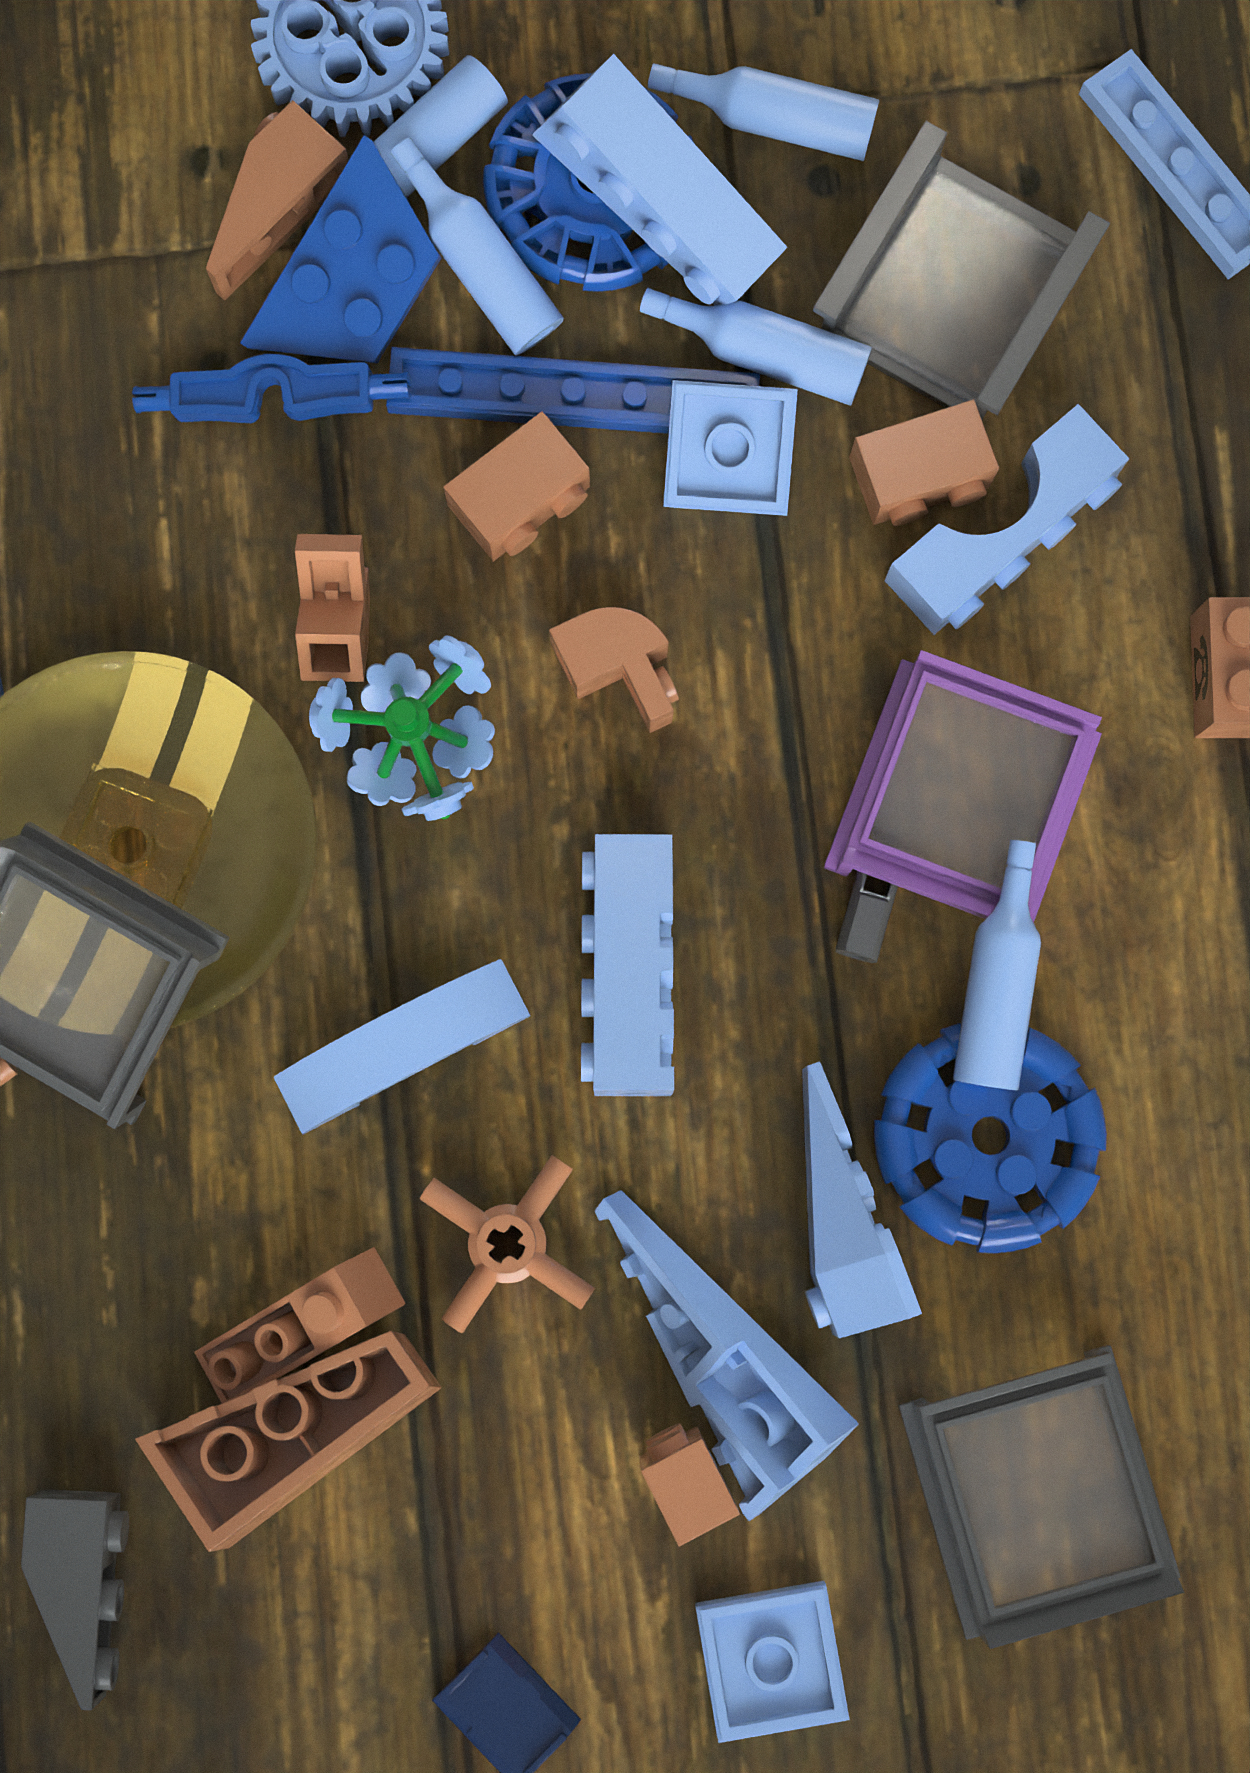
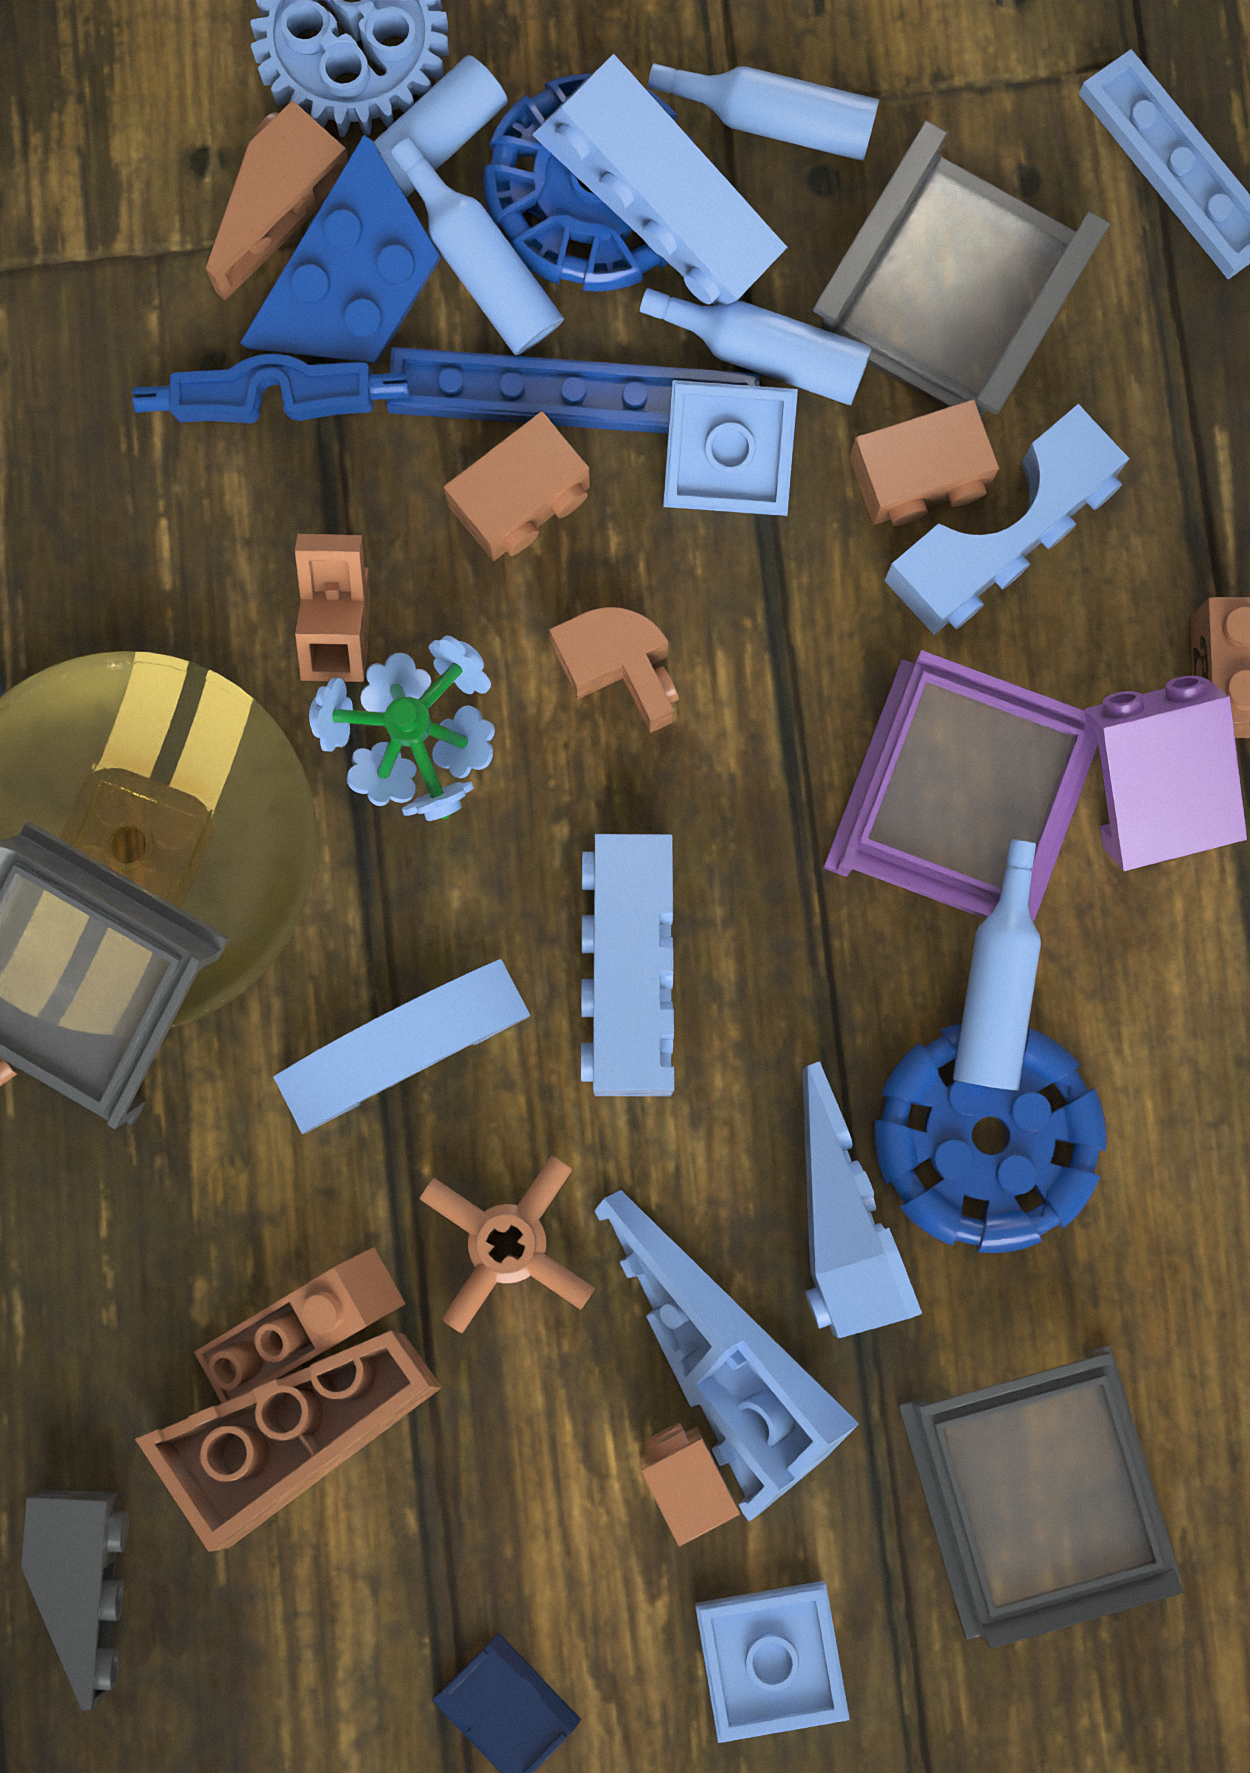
(865, 921): dark grey bar -> none
(1168, 772): none -> panel

